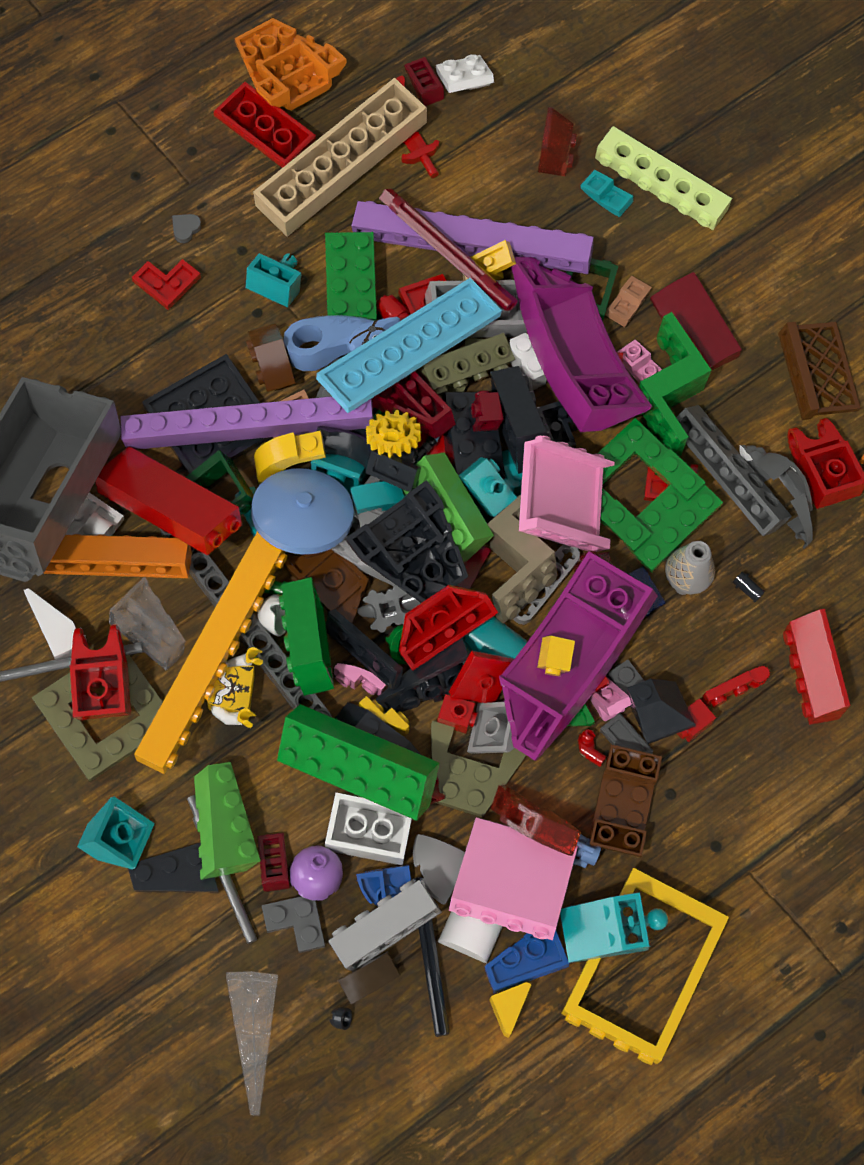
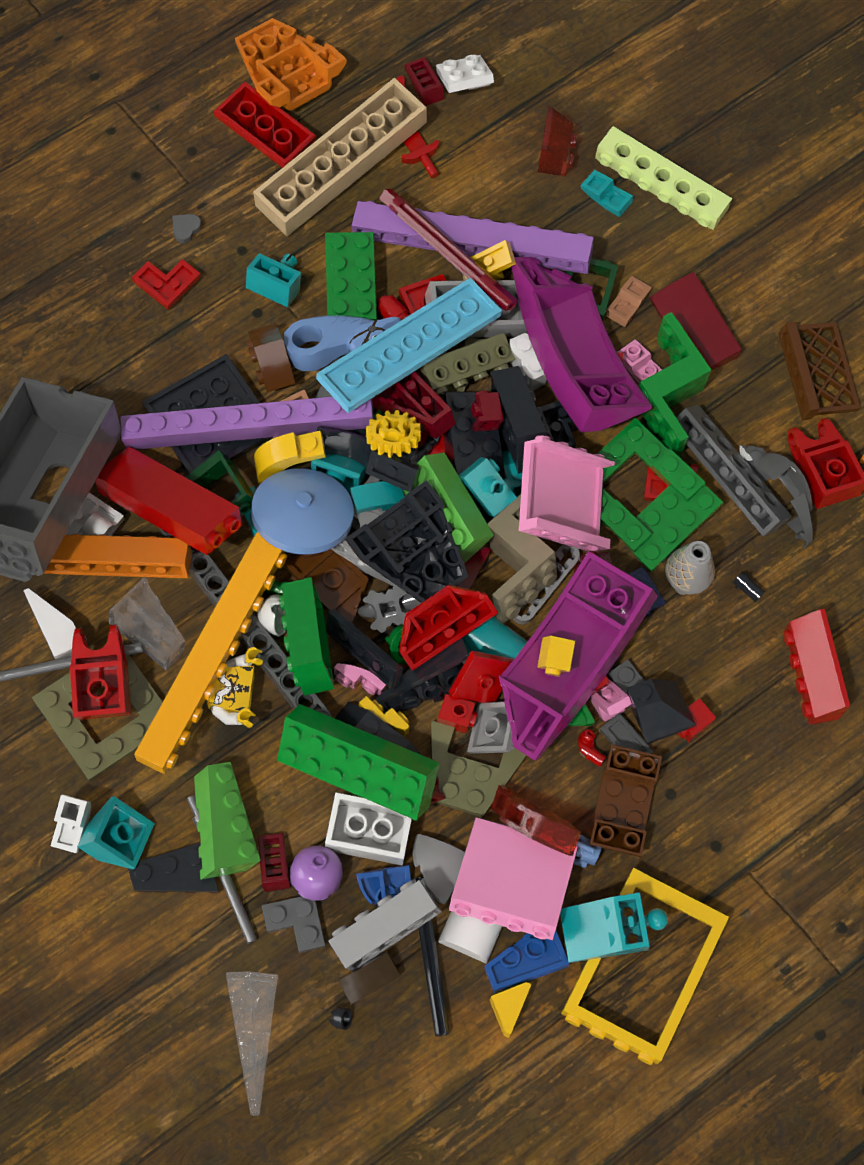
(71, 820): none -> white brick
(736, 686): red hinge -> none

